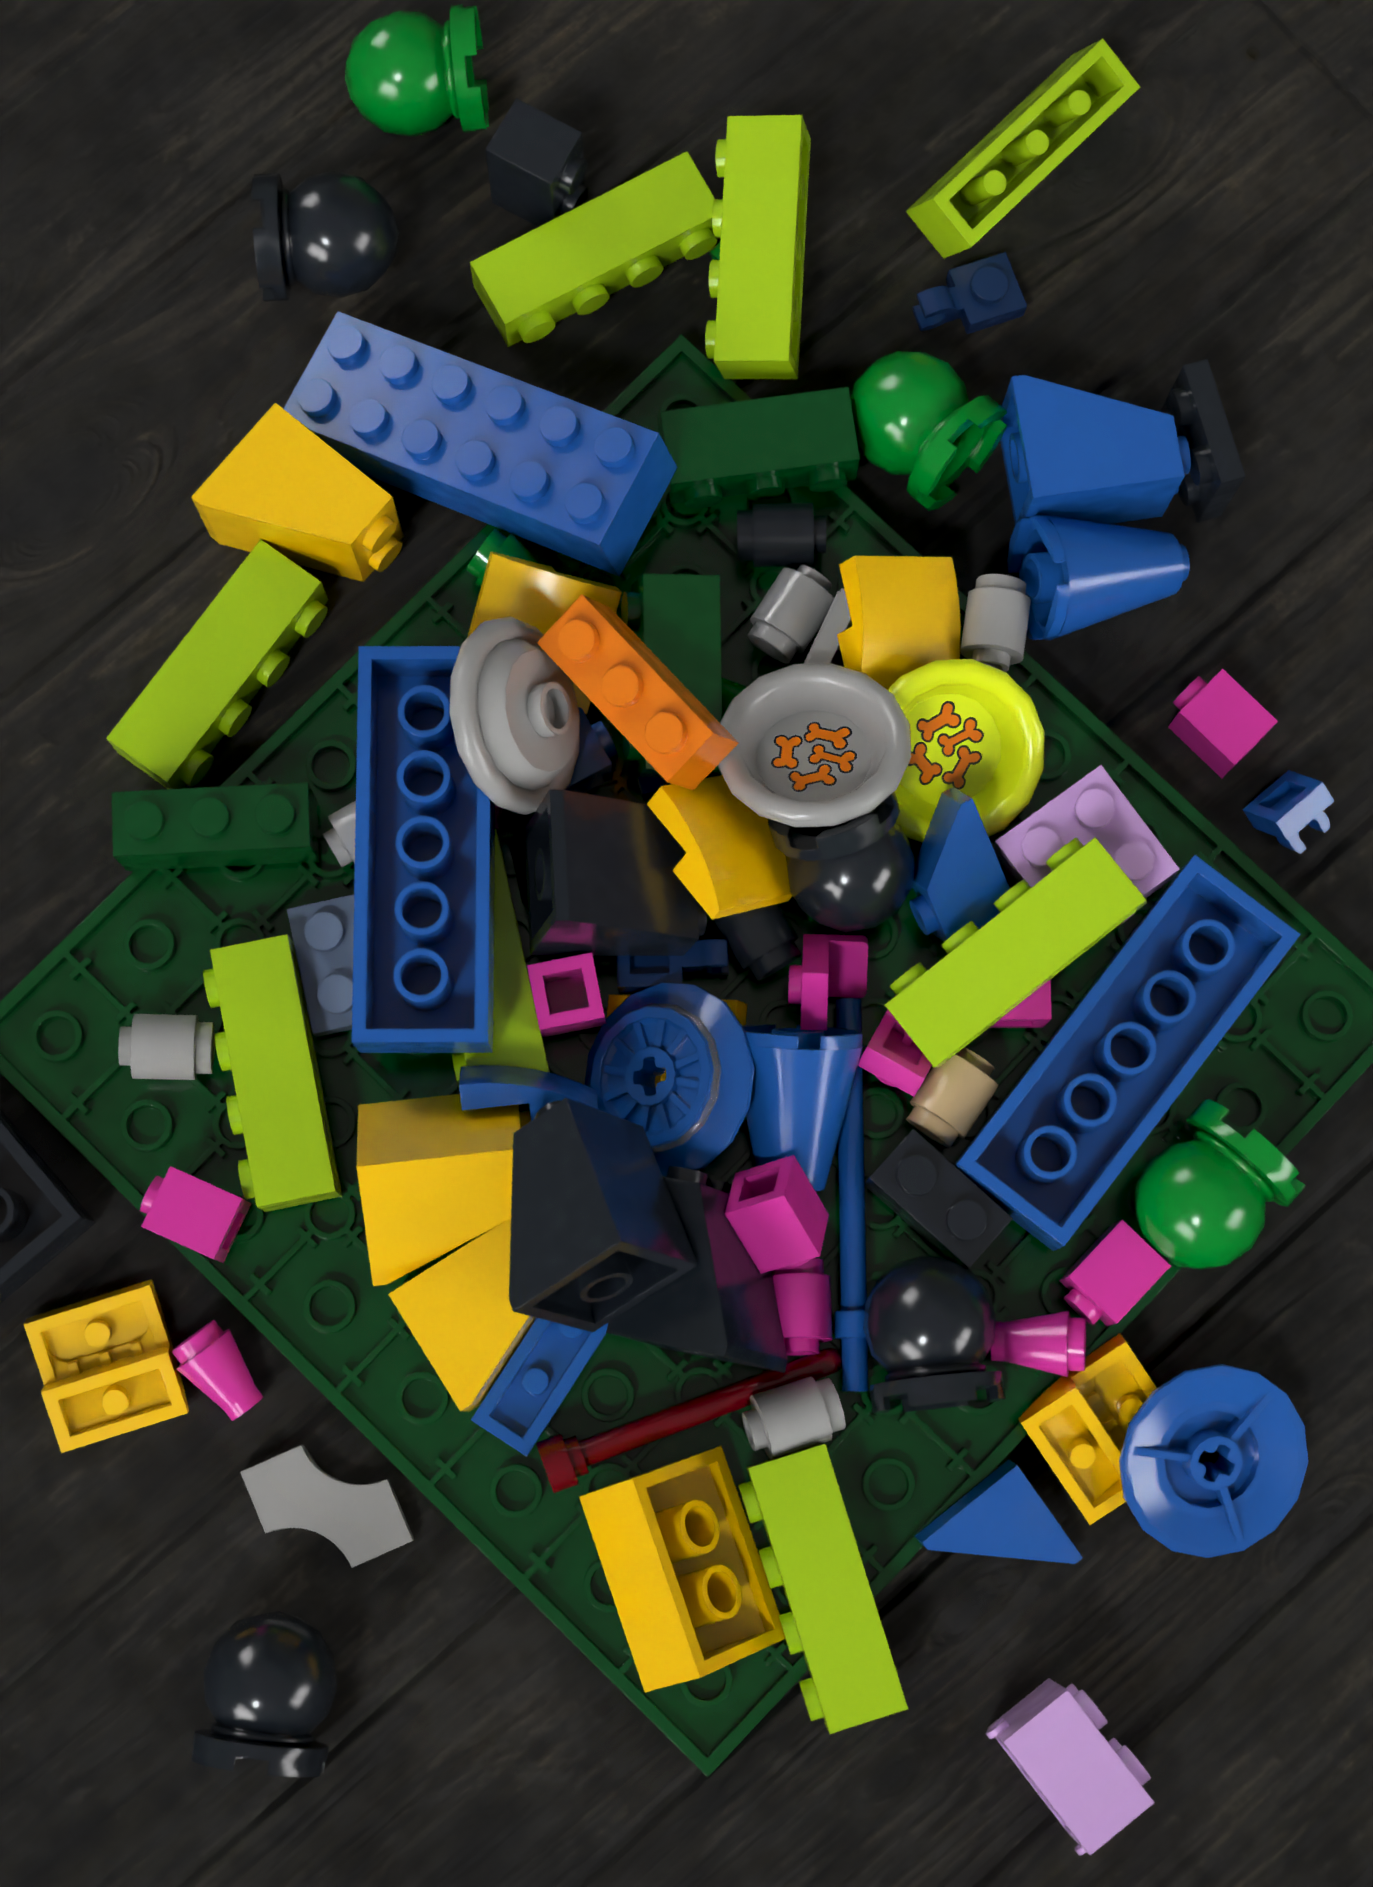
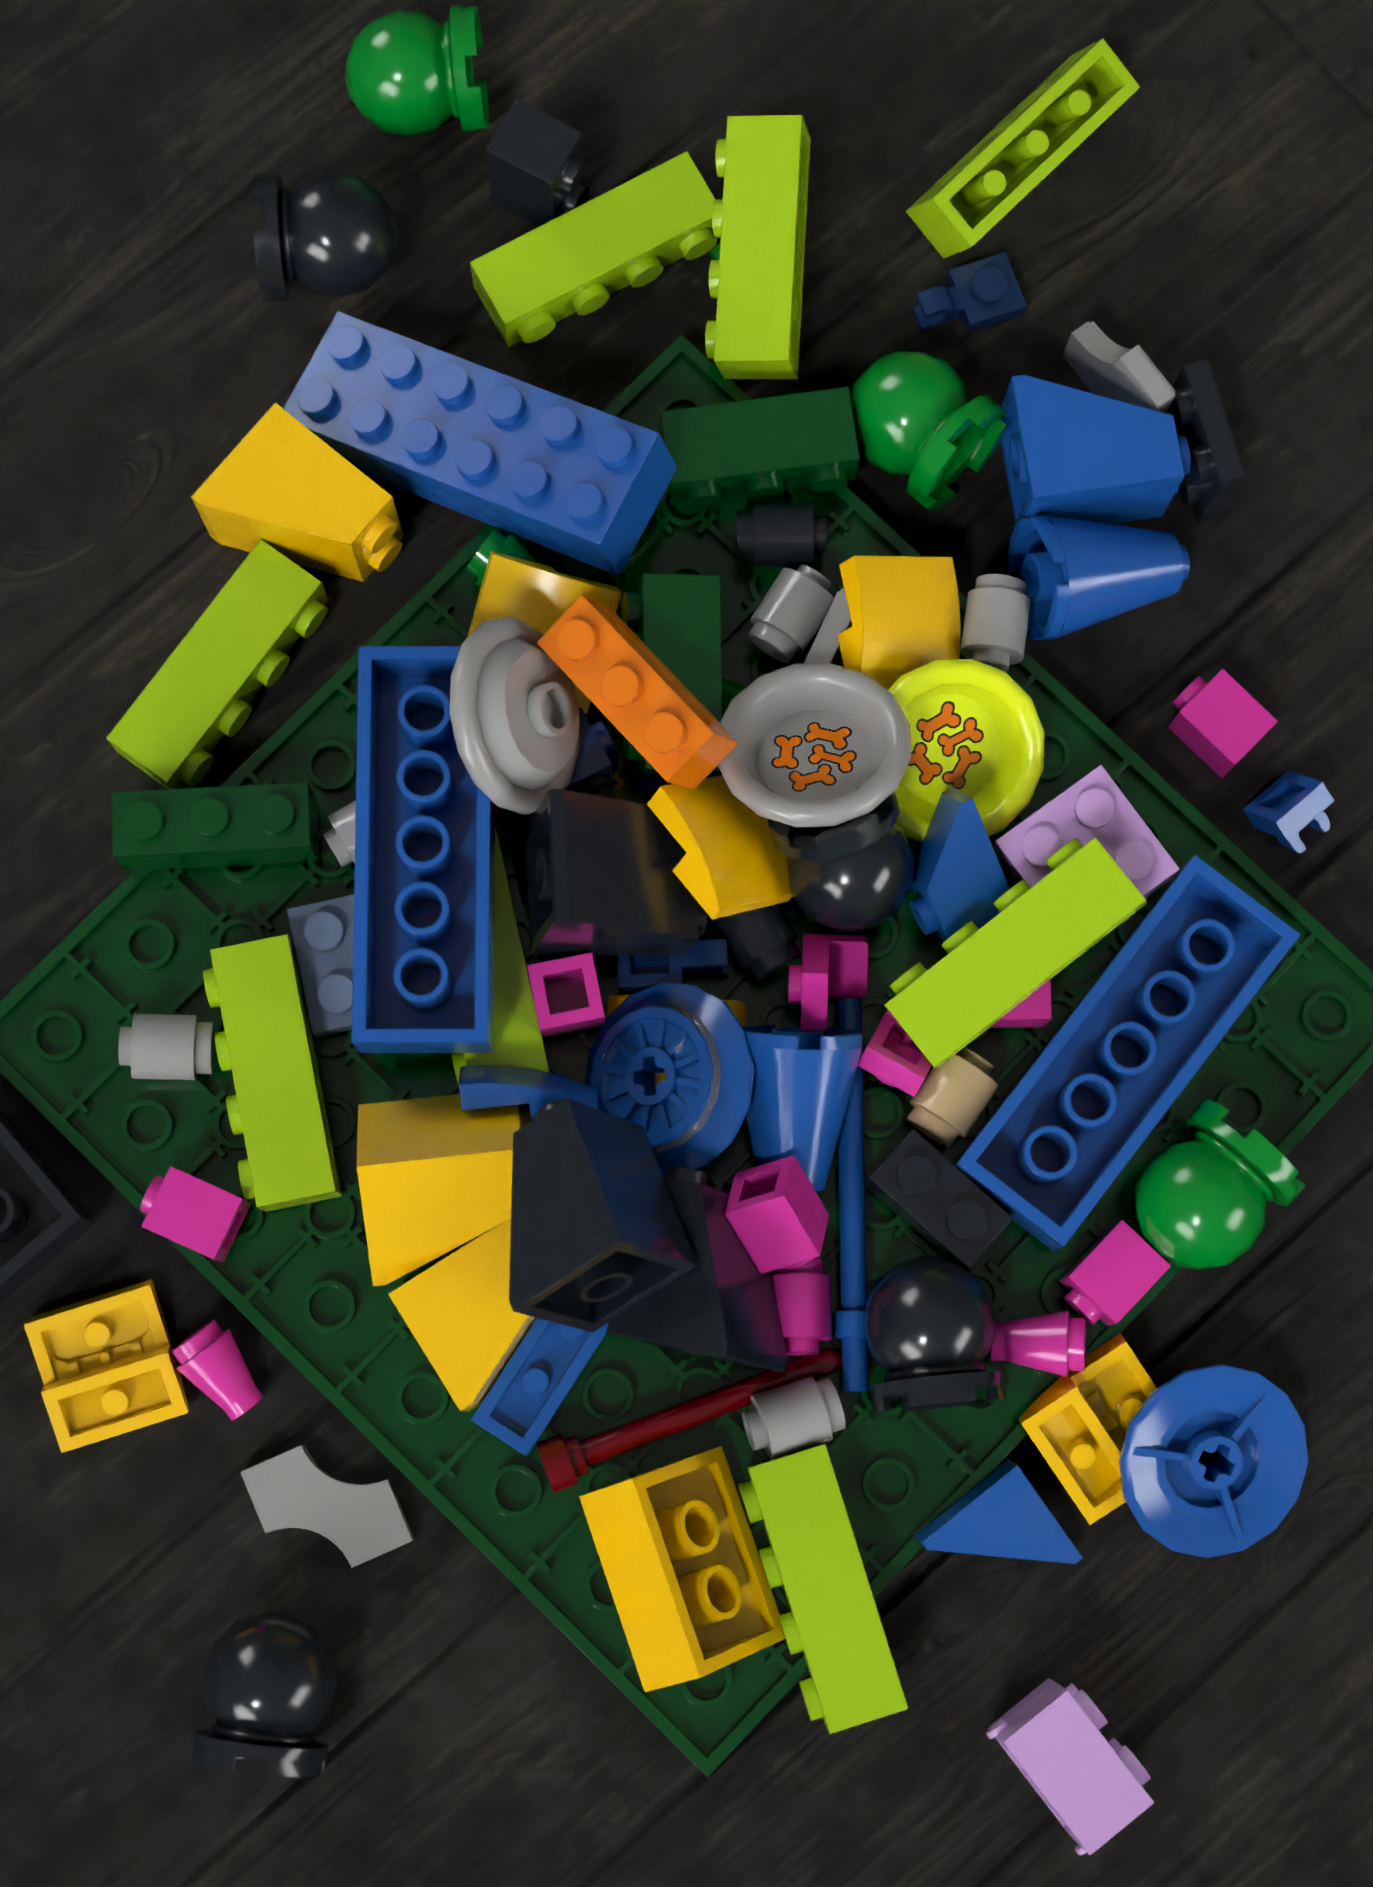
(1117, 371): none -> light grey tile

